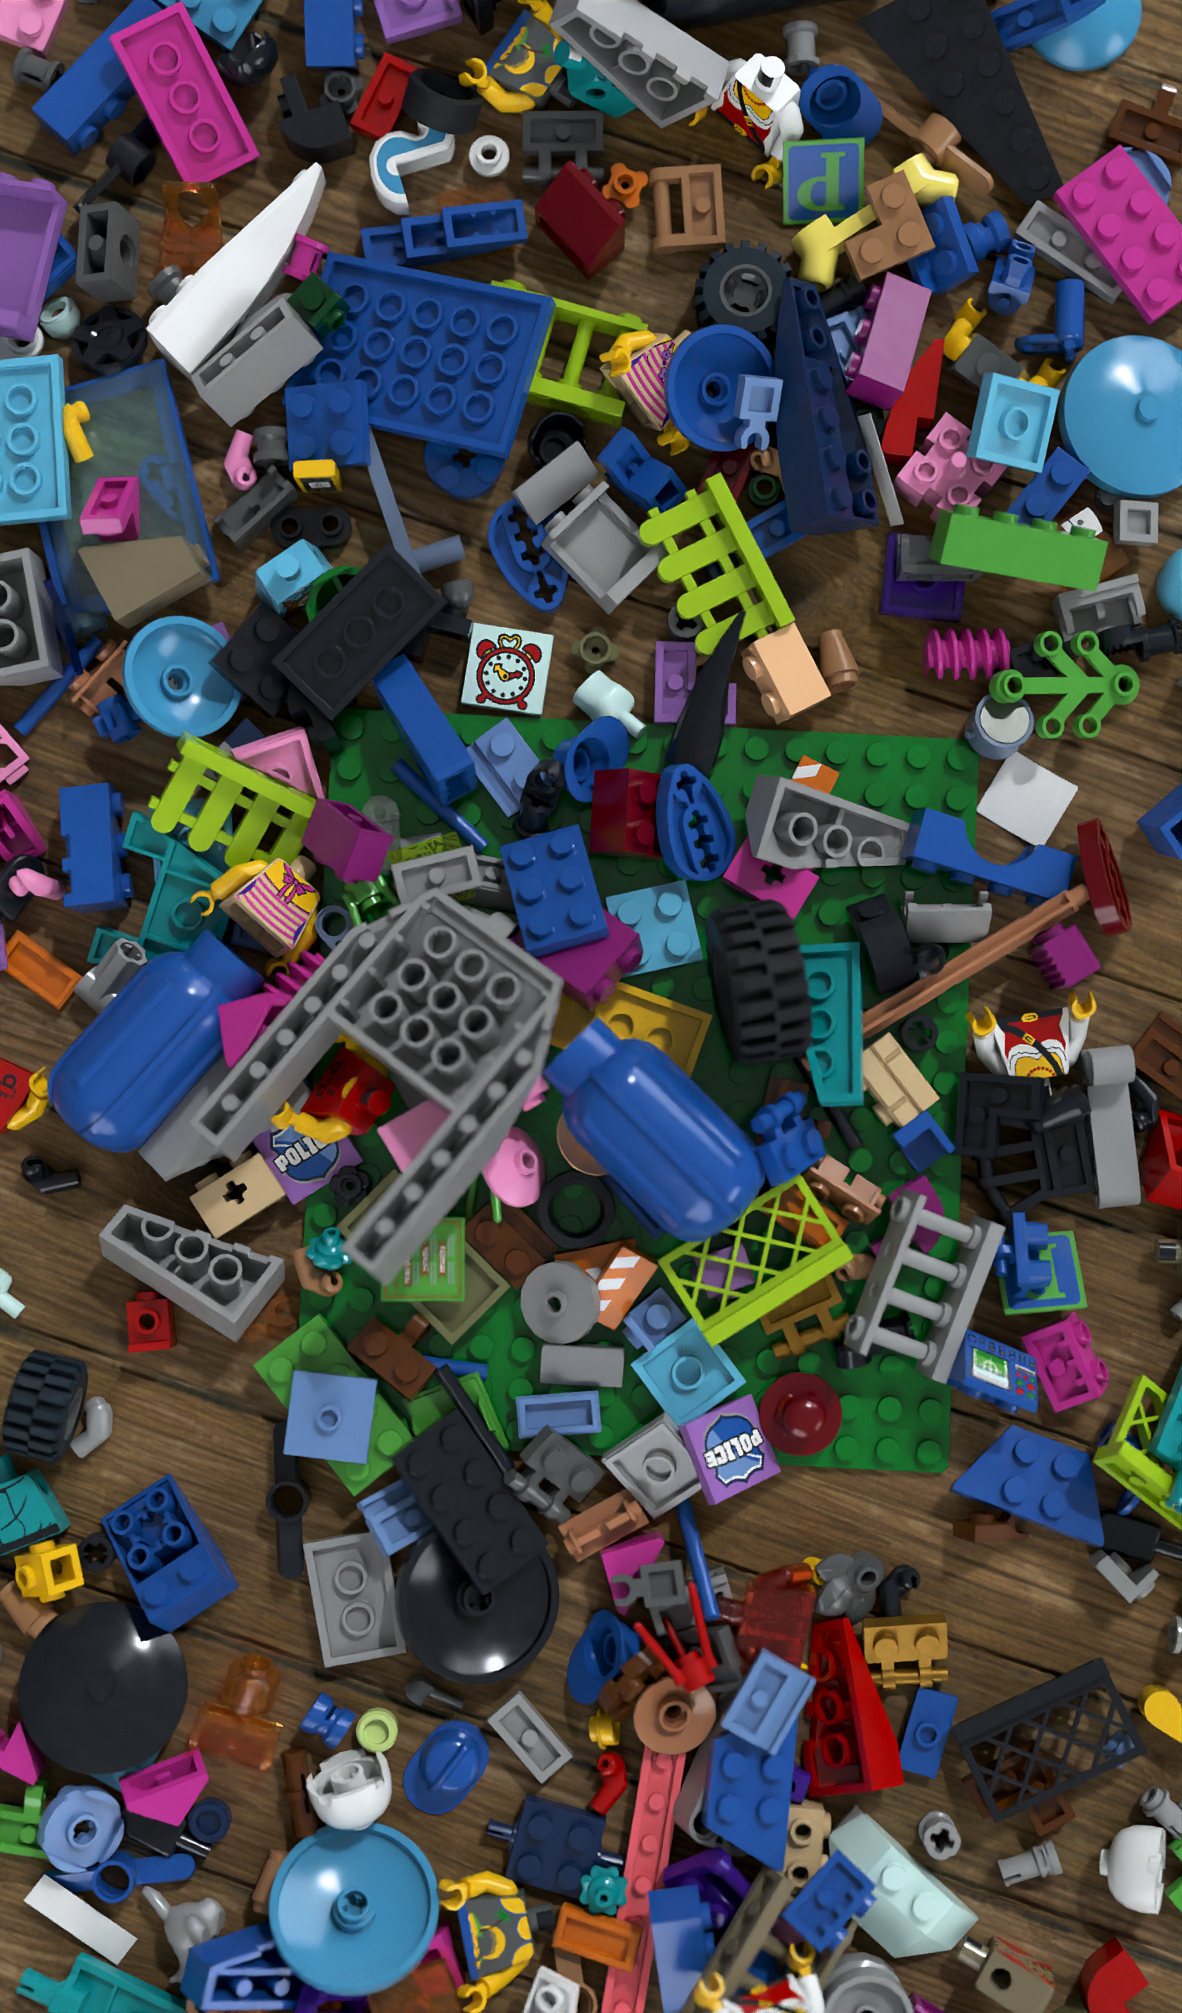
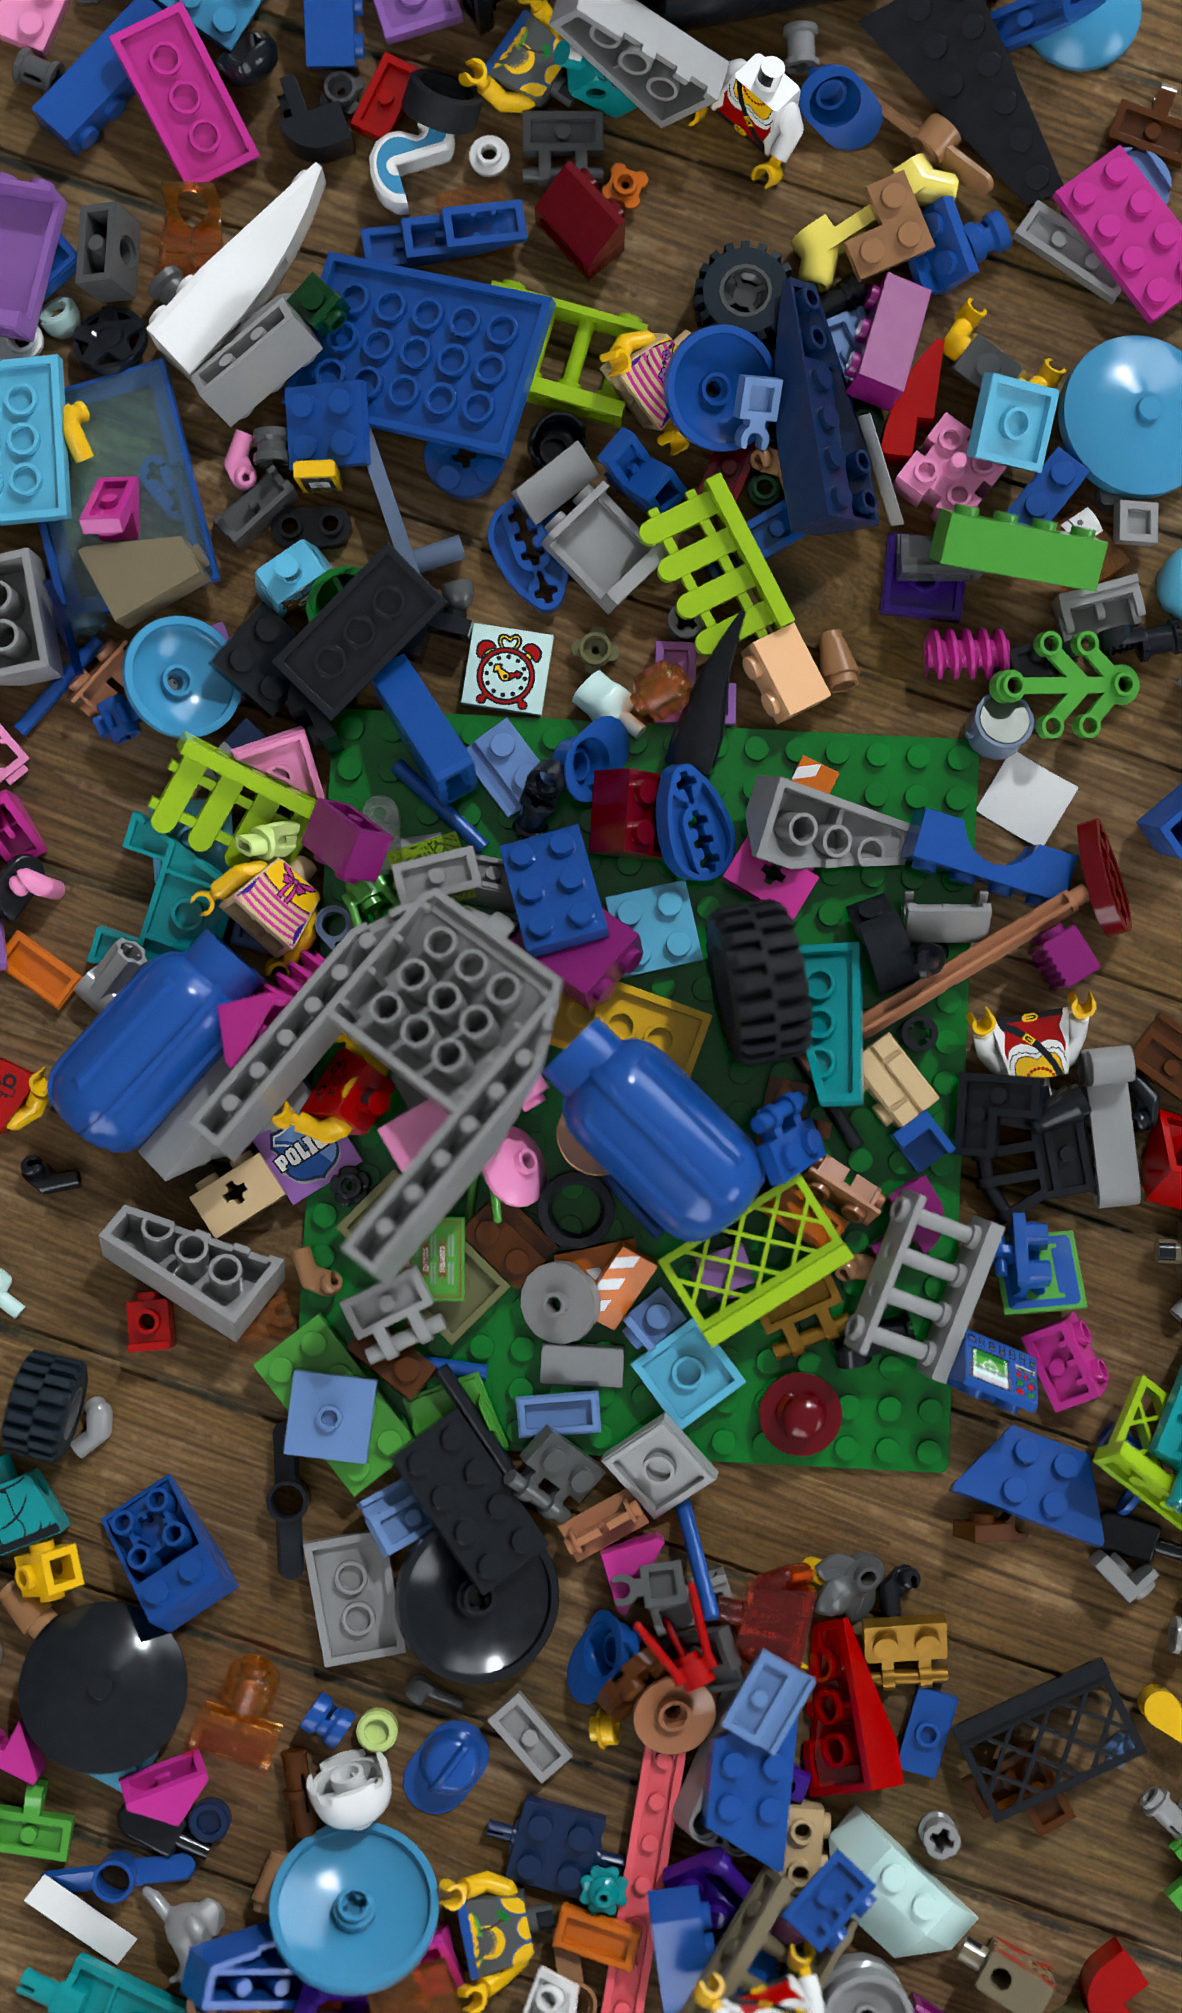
(61, 1816): medium blue plate -> none
(94, 848): blue wedge -> none
(99, 1564): black bush -> none
(128, 158): black piece -> none
(269, 840): none -> yellowish green piece
(305, 257): dark pink bush -> none
(327, 1250): teal plant -> none
(383, 1305): none -> light grey plate
(614, 1781): red arm -> none
(661, 690): none -> clear orange head
(700, 208): medium nougat plate -> none
(729, 1449): tile -> none
(822, 179): piece -> none
(1012, 279): blue hips -> none
(1039, 1861): light grey pin -> none
(1068, 324): blue piece -> none
(1136, 1867): white cylinder -> none

